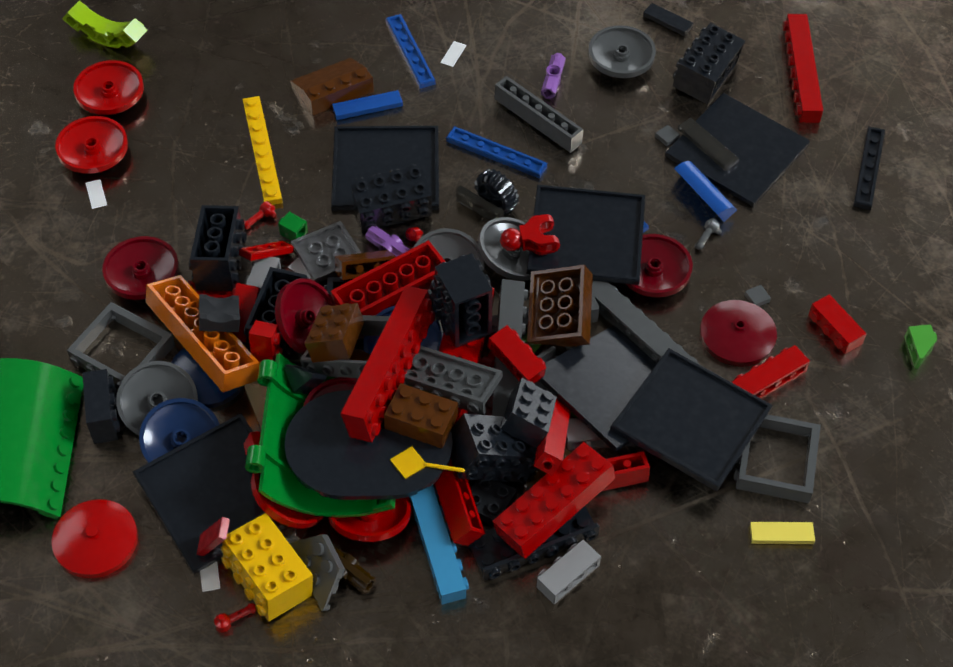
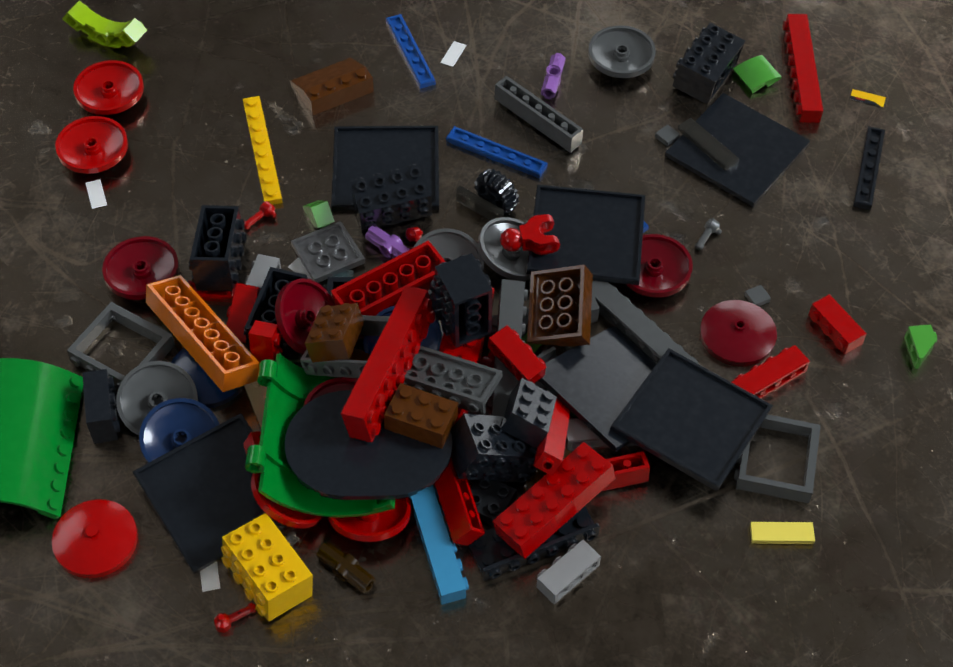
(213, 536): red tile -> none
(219, 314): black brick -> none
(266, 250): red tile -> none
(292, 226): green brick -> none
(303, 379): black slope -> none
(319, 213): none -> bright green slope
(323, 563): dark grey wing -> none
(354, 265): reddish brown brick -> none
(367, 105): blue tile -> none
(410, 462): yellow piece -> none
(668, 19): black tile -> none
(706, 190): blue brick -> none
(756, 73): none -> bright green slope
(867, 98): none -> yellow sticker

